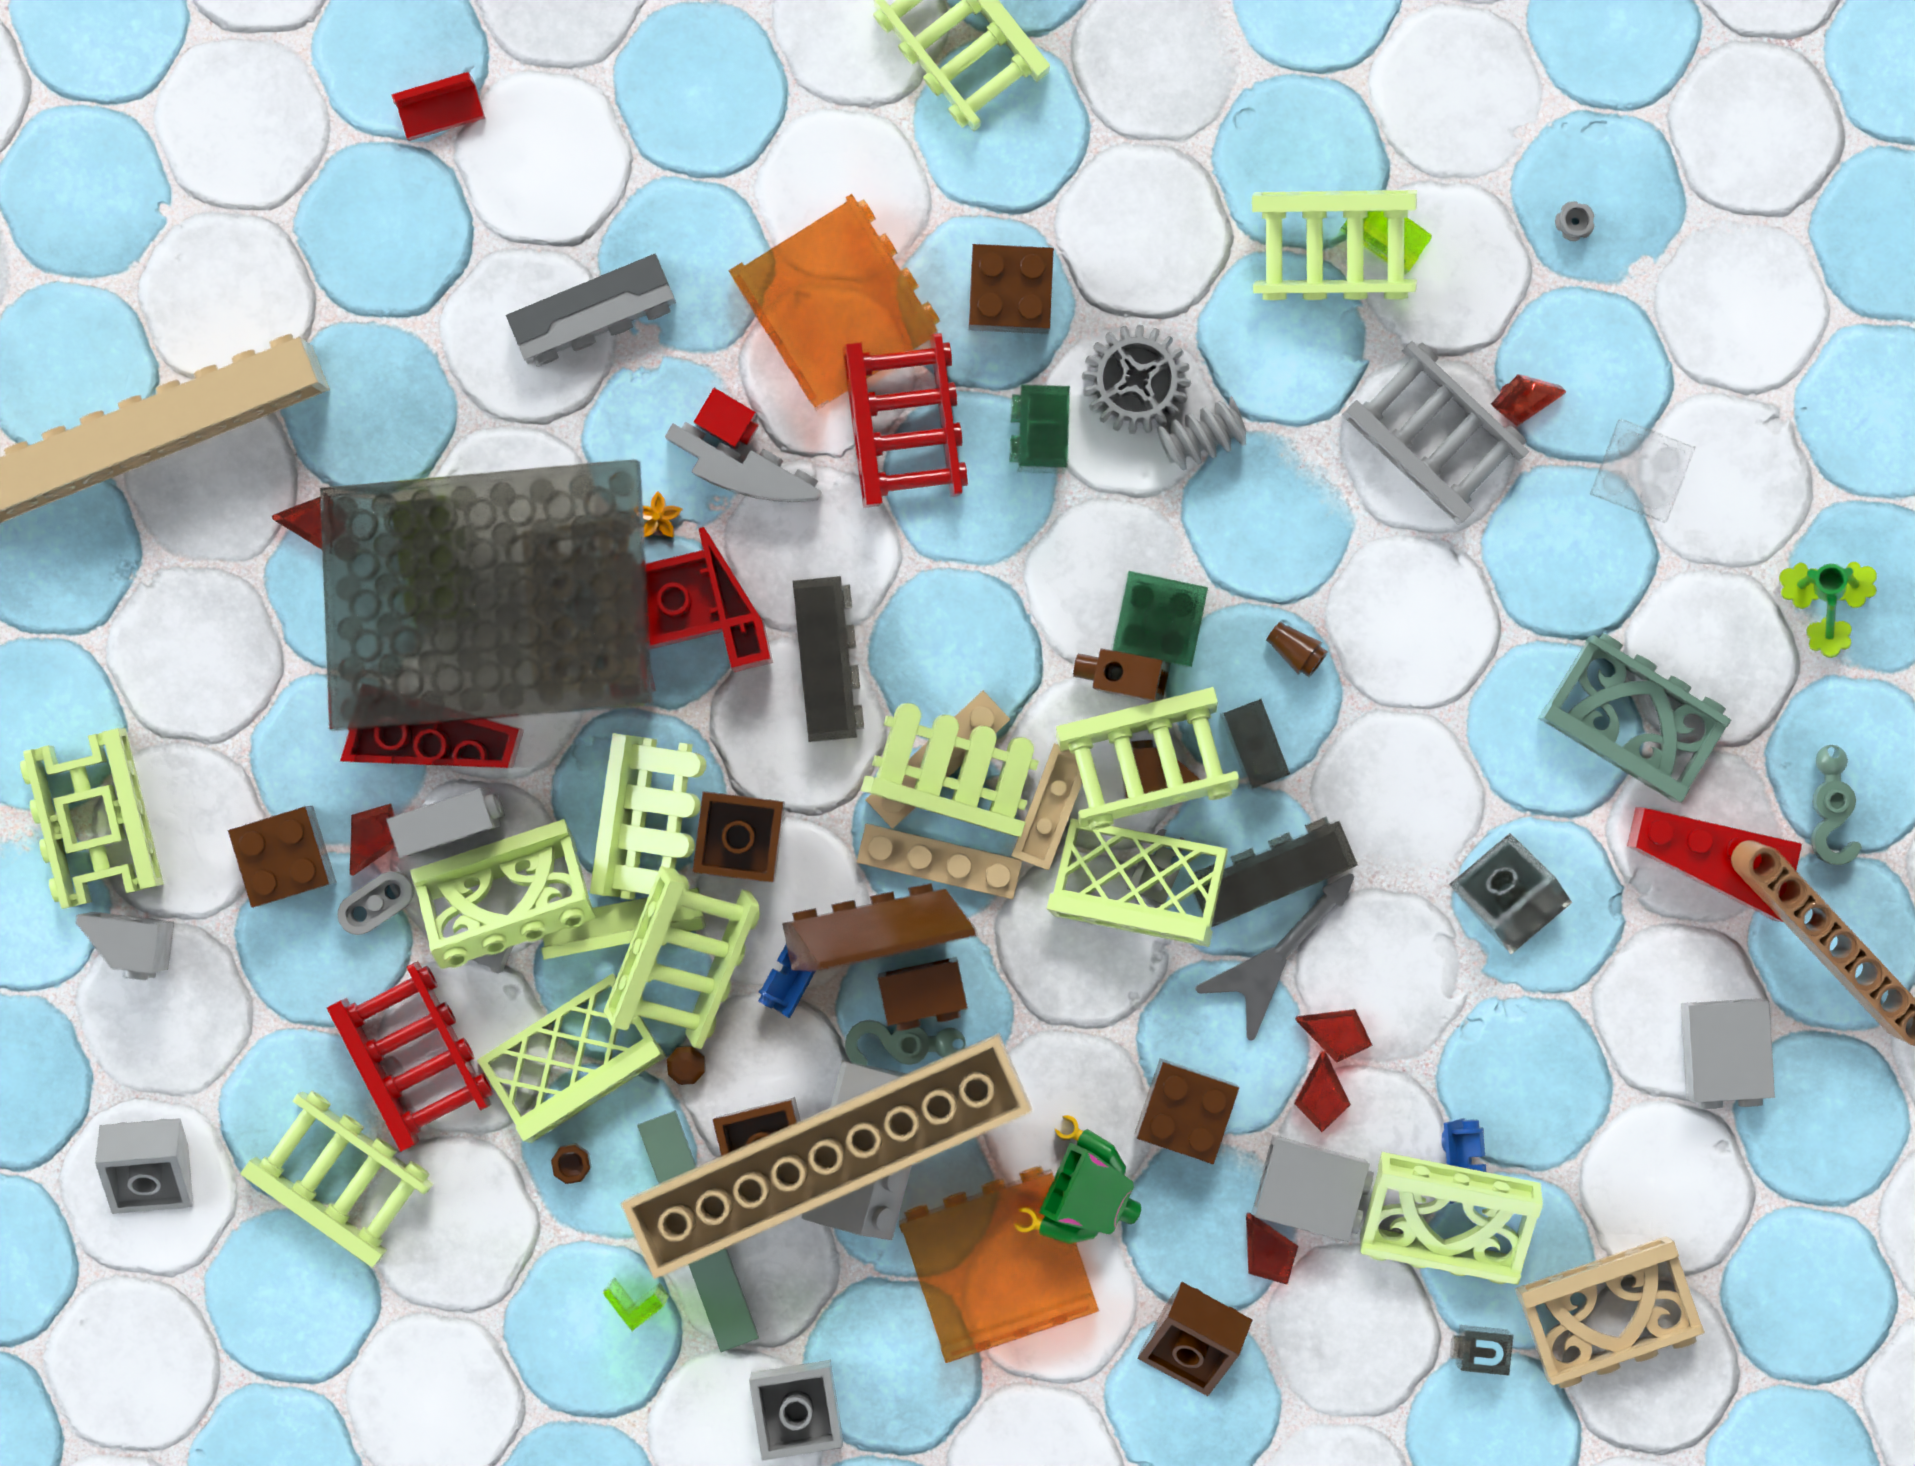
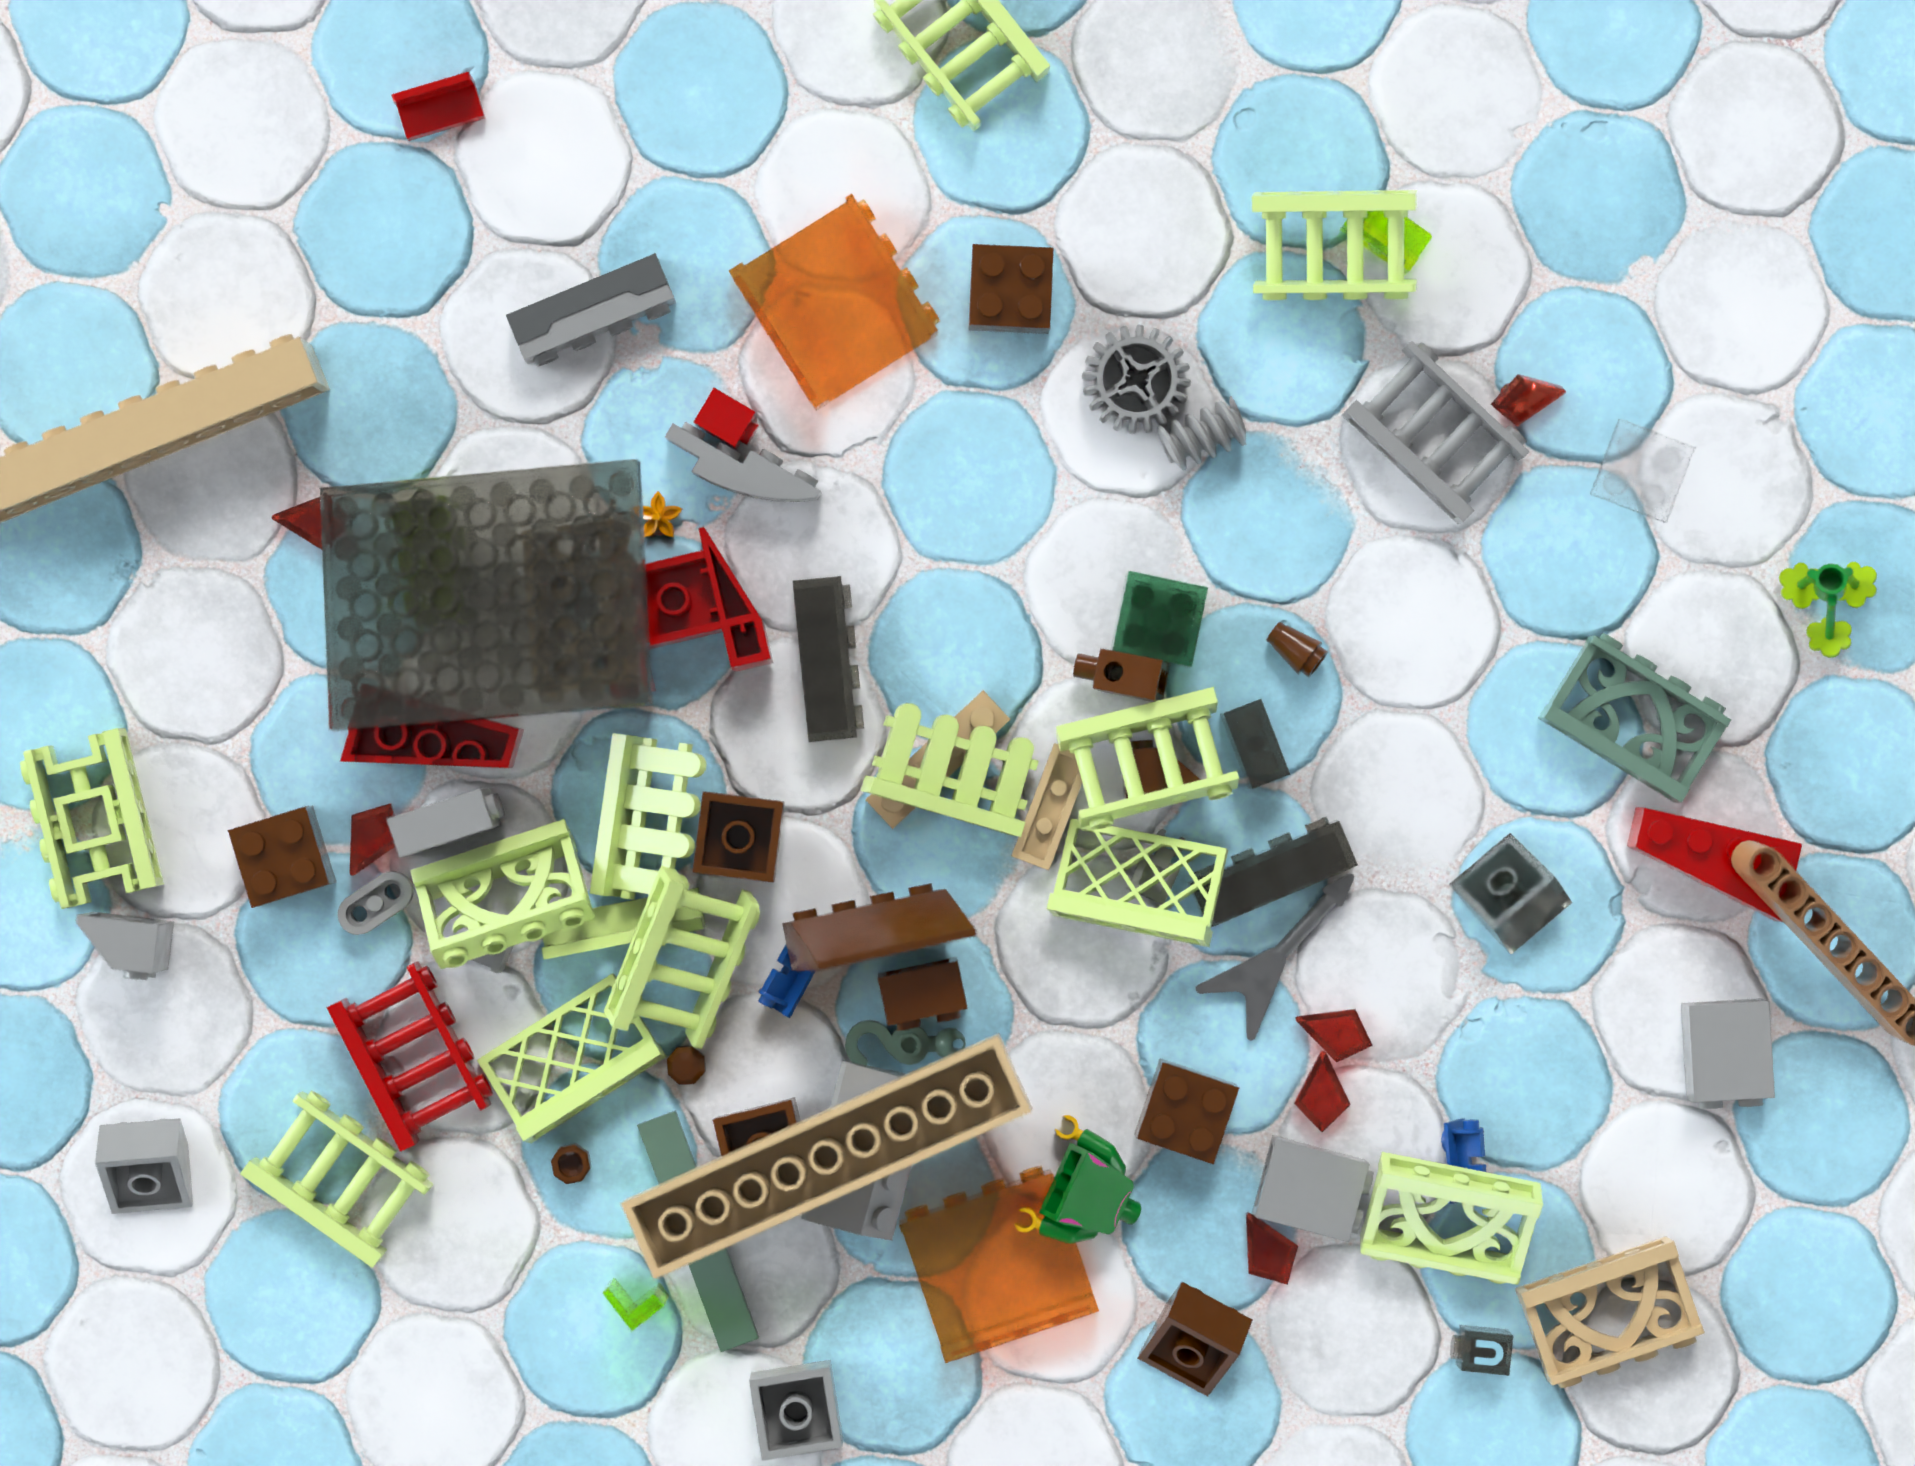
(872, 444): red fence -> none
(939, 861): tan plate -> none
(1042, 429): clear green brick -> none
(1582, 213): light grey plate -> none
(1834, 803): sand green piece -> none

